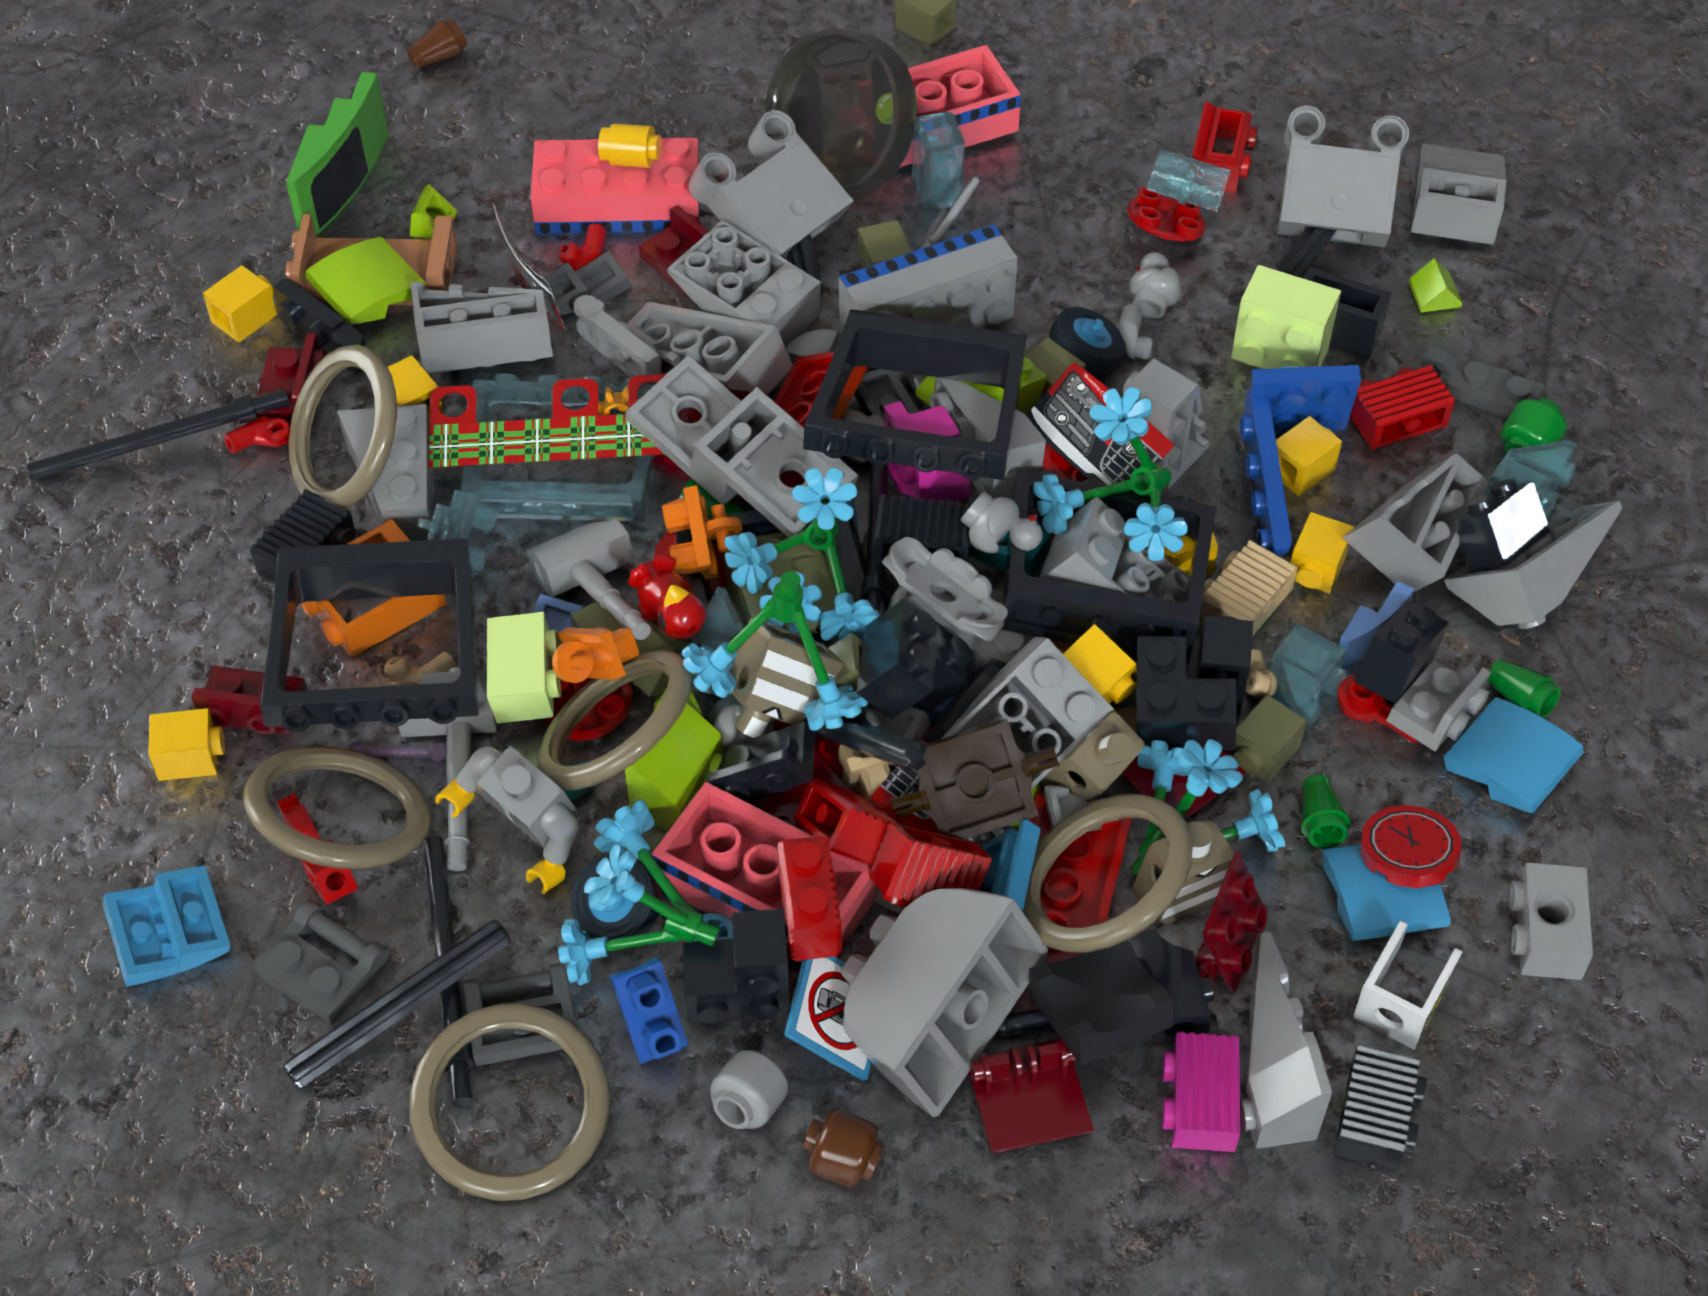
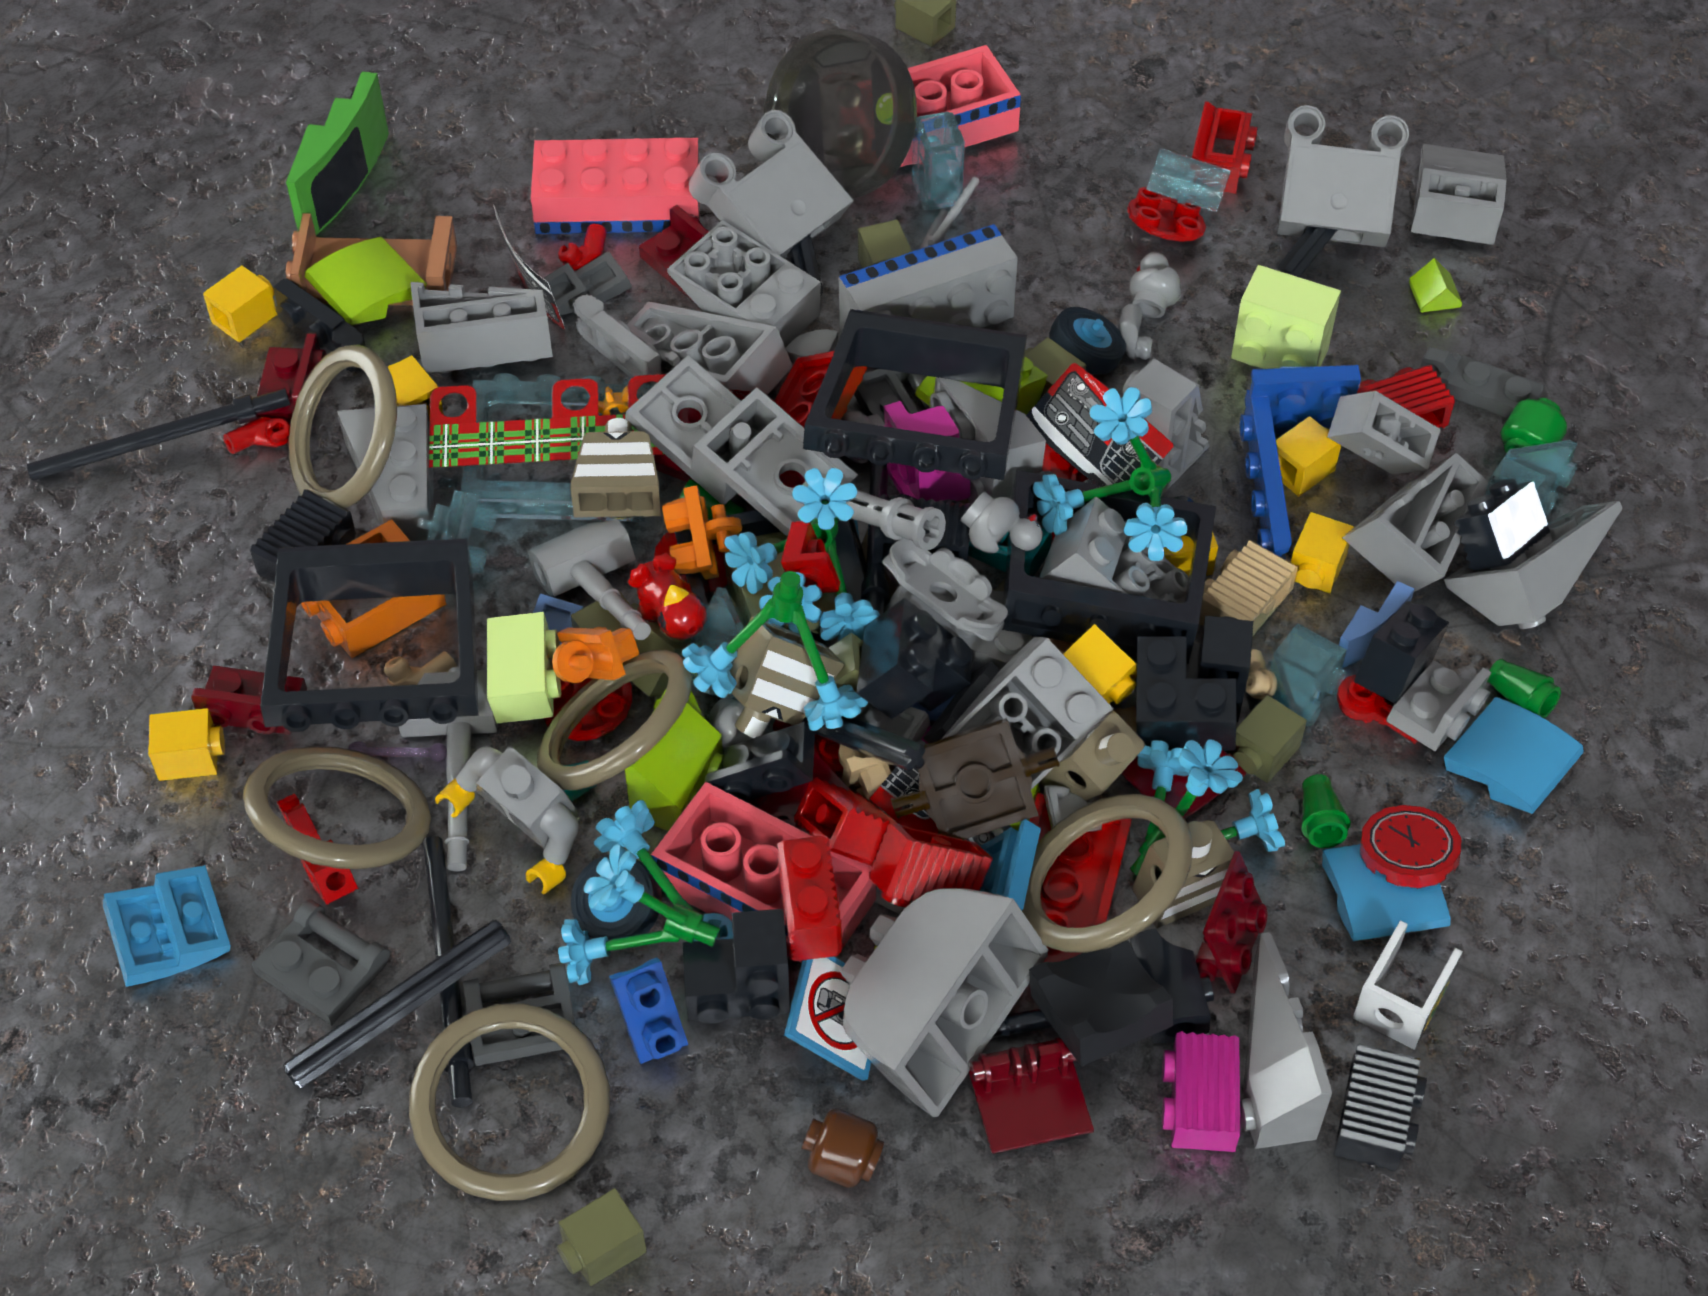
(427, 208): lime slope -> none
(437, 44): reddish brown cone -> none
(600, 1238): none -> olive brick
(615, 474): none -> dark tan torso
(629, 145): yellow brick -> none
(748, 1089): light grey head -> none
(808, 556): none -> red bracket
(900, 519): none -> light grey pin
(1358, 314): black brick -> none
(1384, 432): none -> light grey brick
(1563, 897): light grey brick -> none

